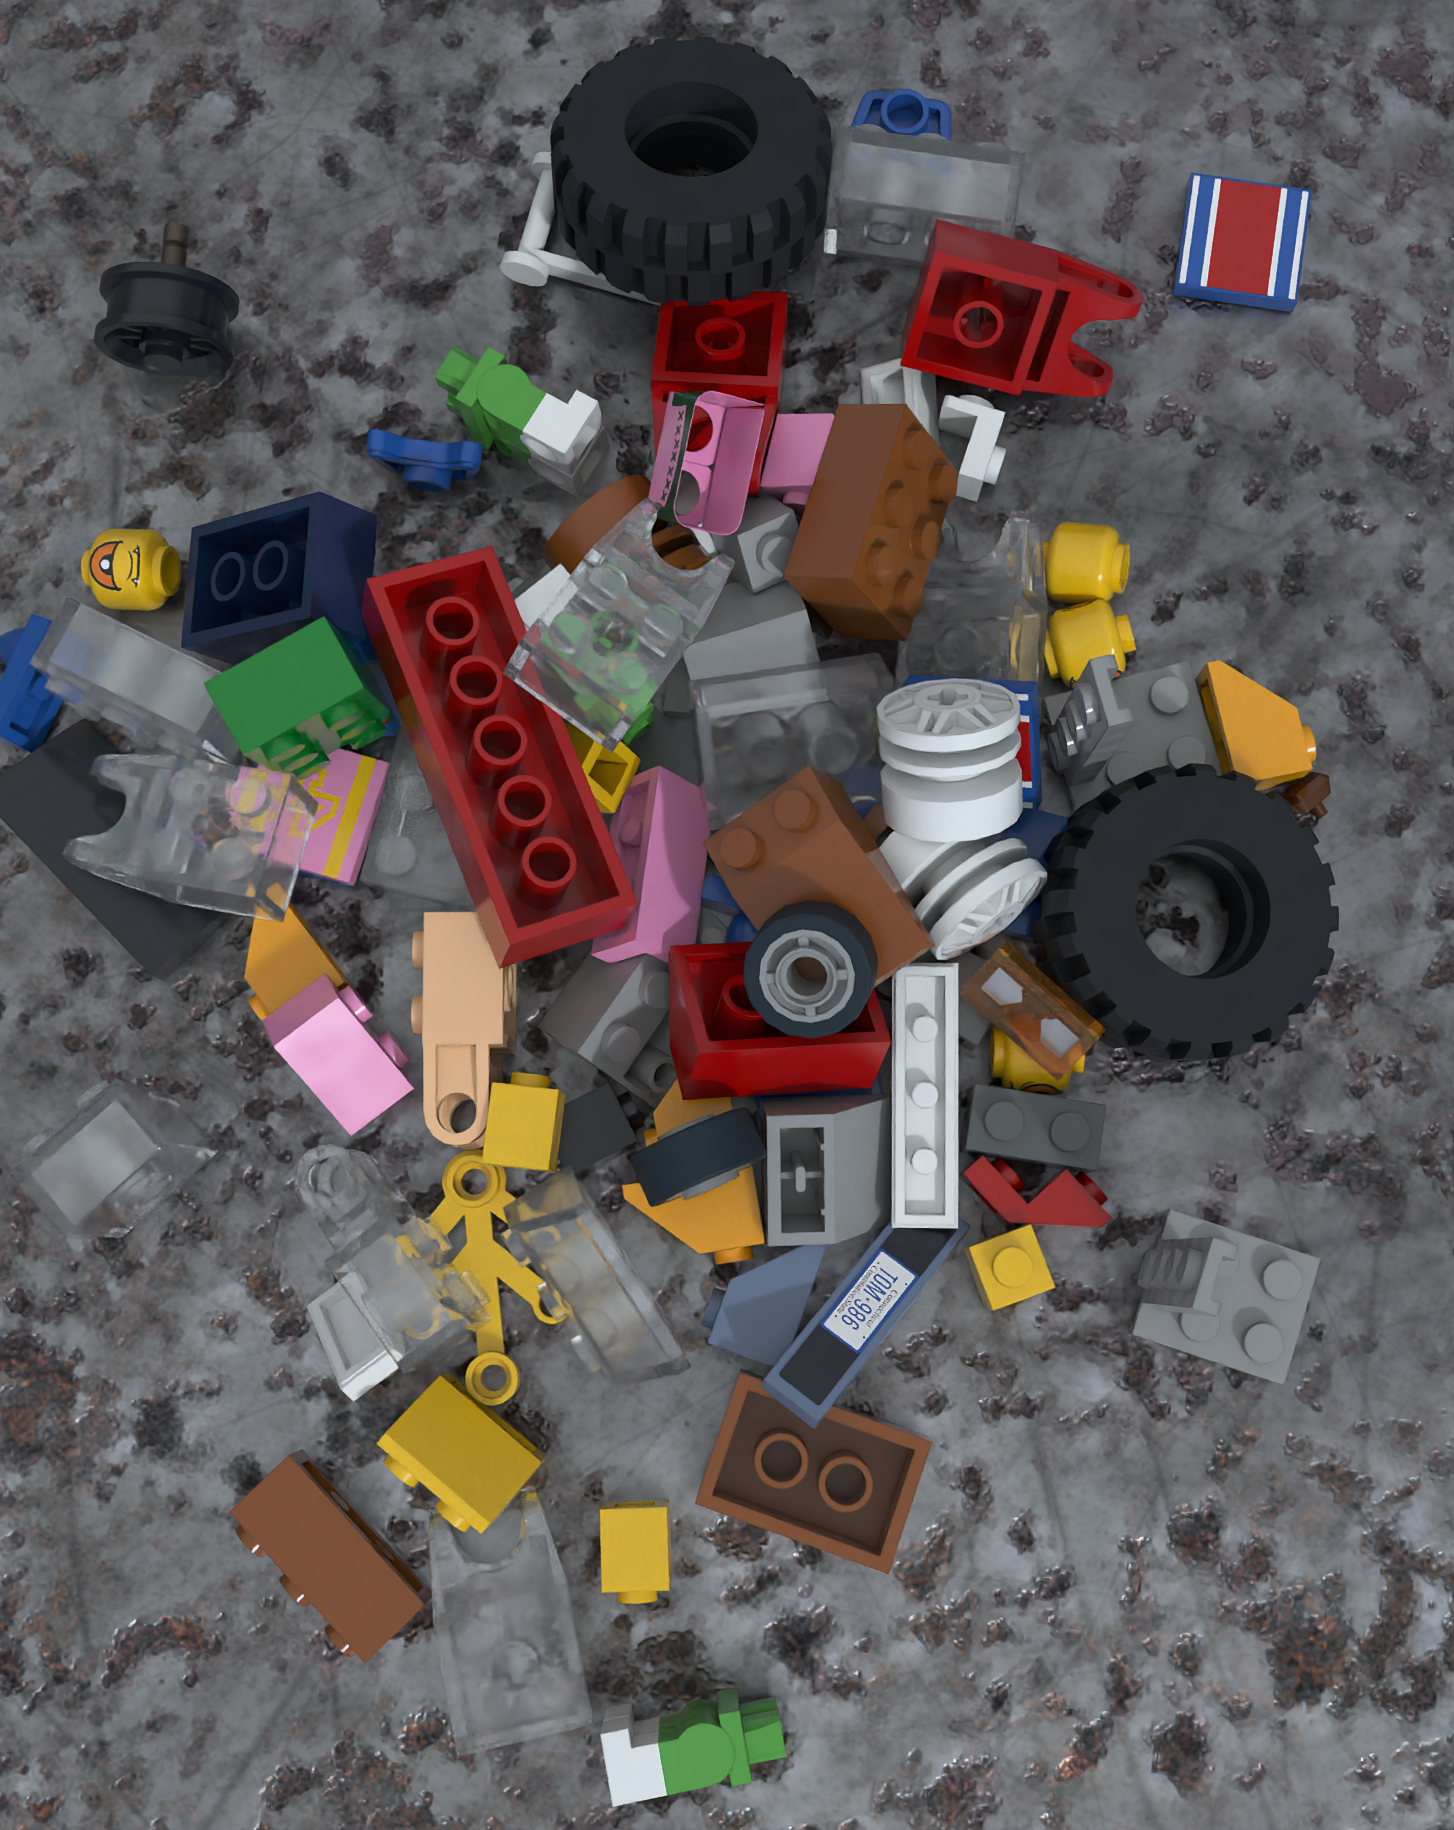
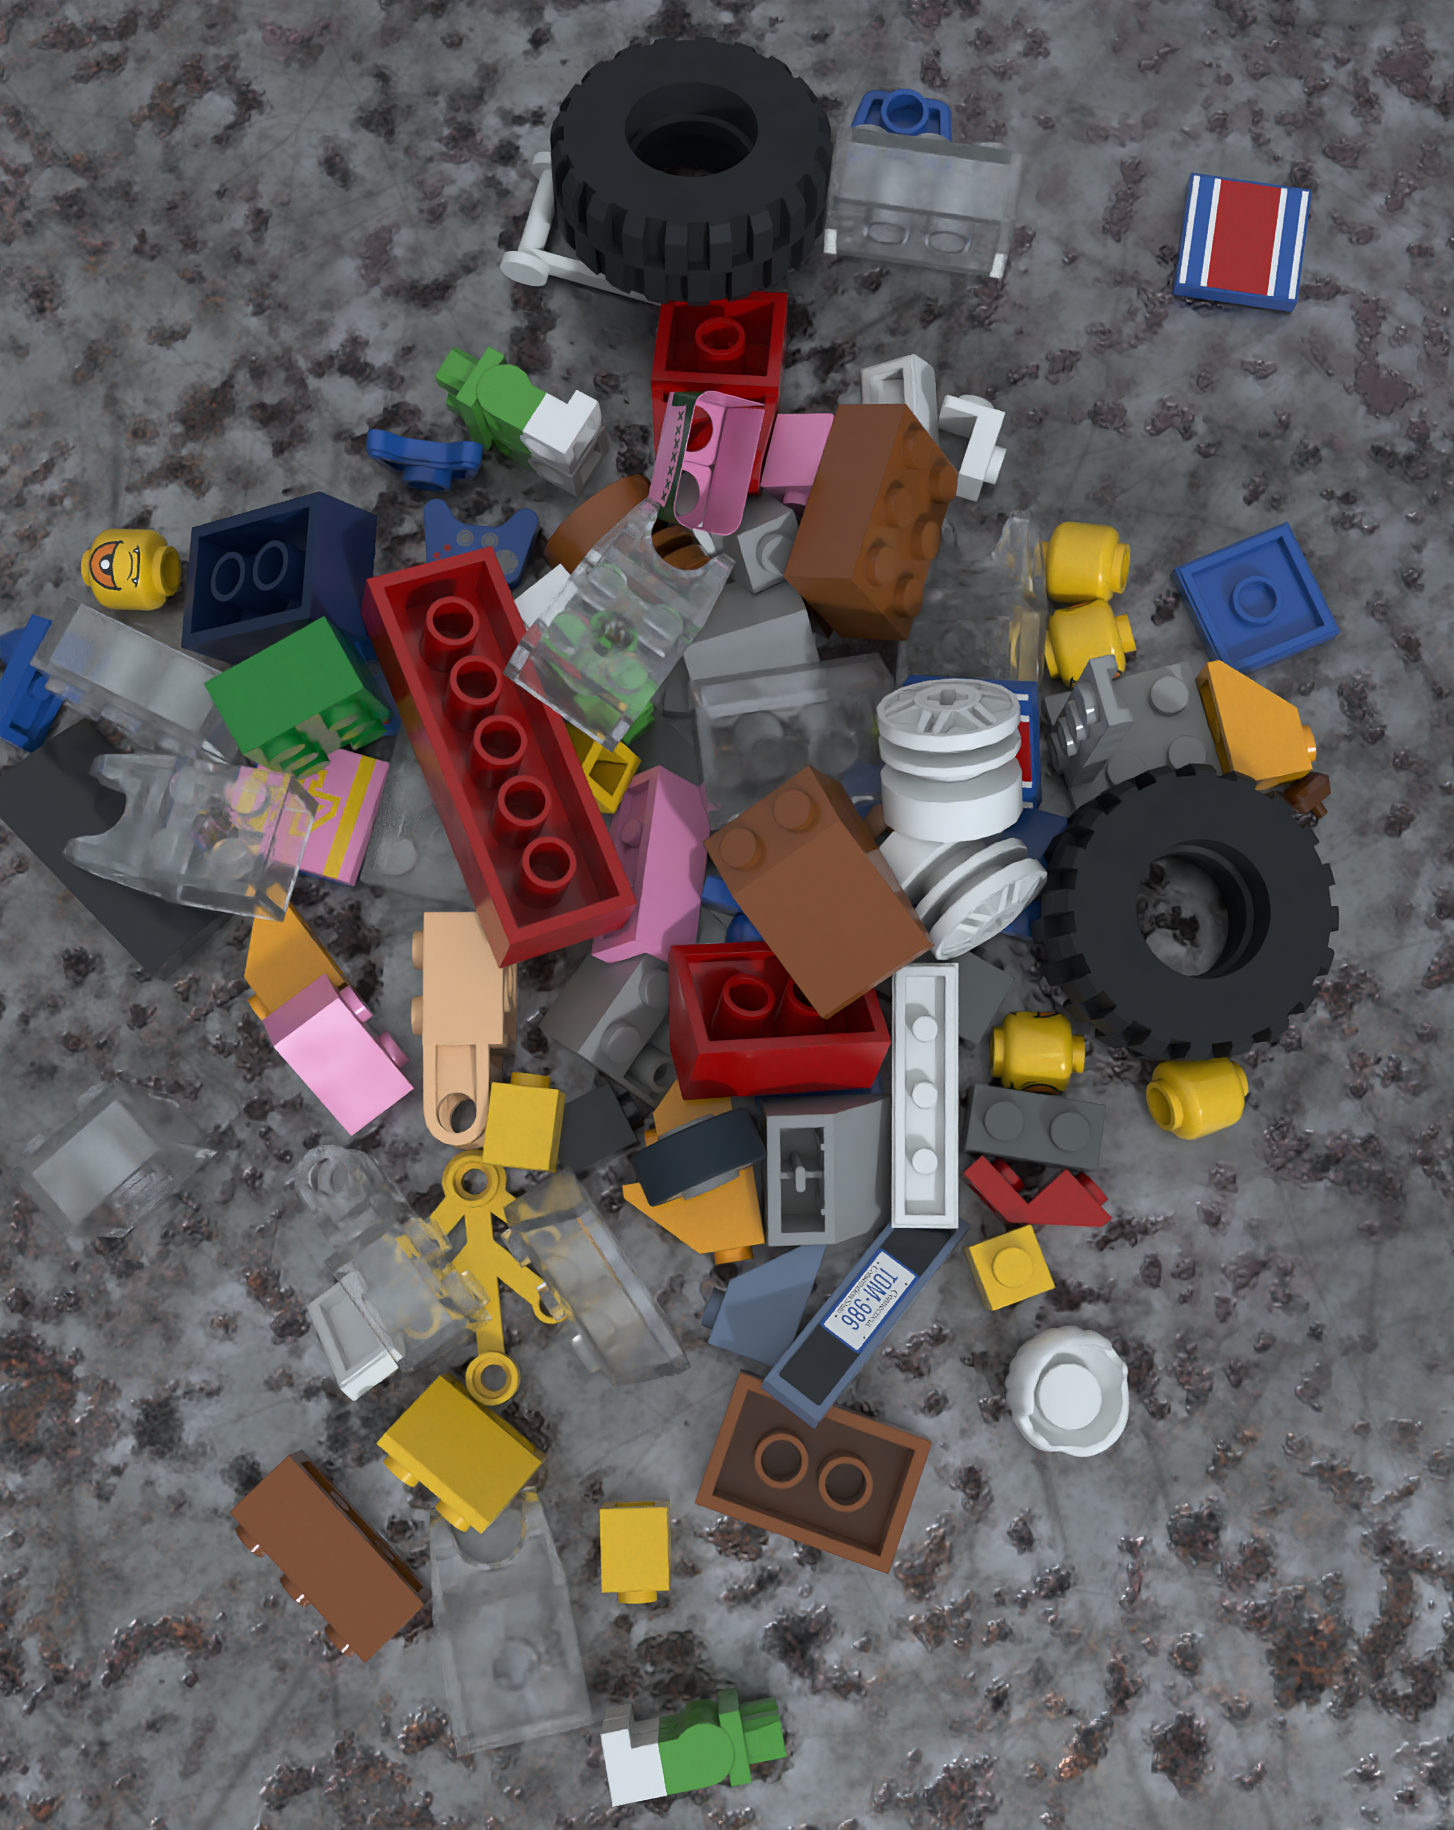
(167, 314): black wheel -> none
(510, 541): none -> blue piece
(803, 1005): wheel -> none
(1026, 316): red brick -> none
(1032, 1010): clear orange piece -> none
(1068, 1391): none -> white piece
(1196, 1096): none -> yellow head
(1224, 1296): light grey bracket -> none
(1255, 601): none -> blue tile

